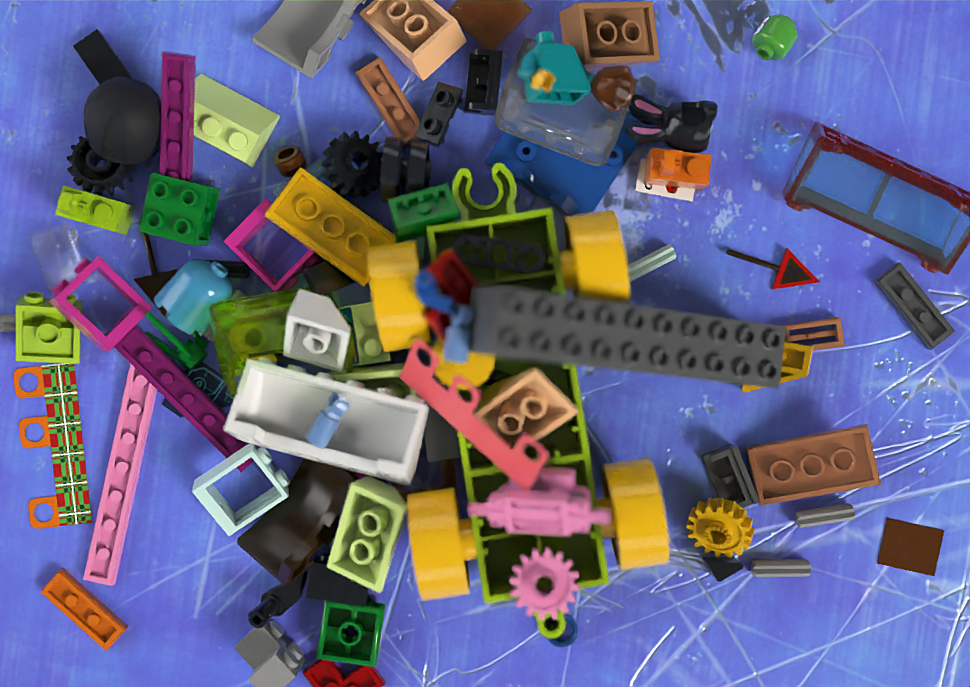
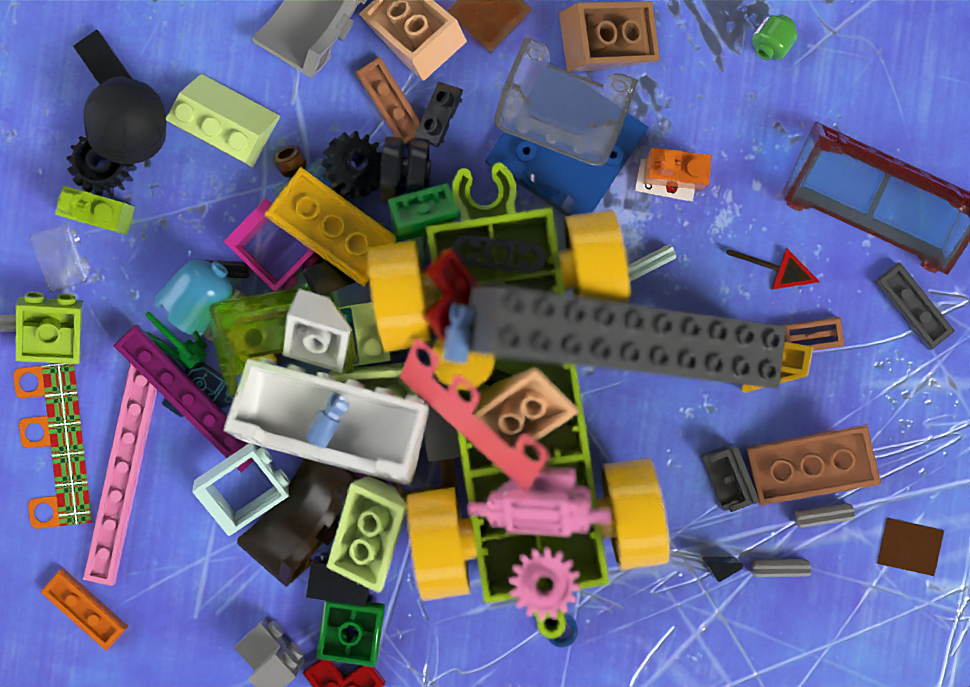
(106, 341): dark pink window -> none
(153, 283): dark brown piece -> none
(177, 115): magenta tile -> none
(179, 210): green bracket -> none
(277, 601): black arm -> none
(429, 293): blue arm -> none
(483, 82): black hinge -> none
(558, 77): teal torso -> none
(681, 125): black piece -> none
(720, 527): yellow gear -> none

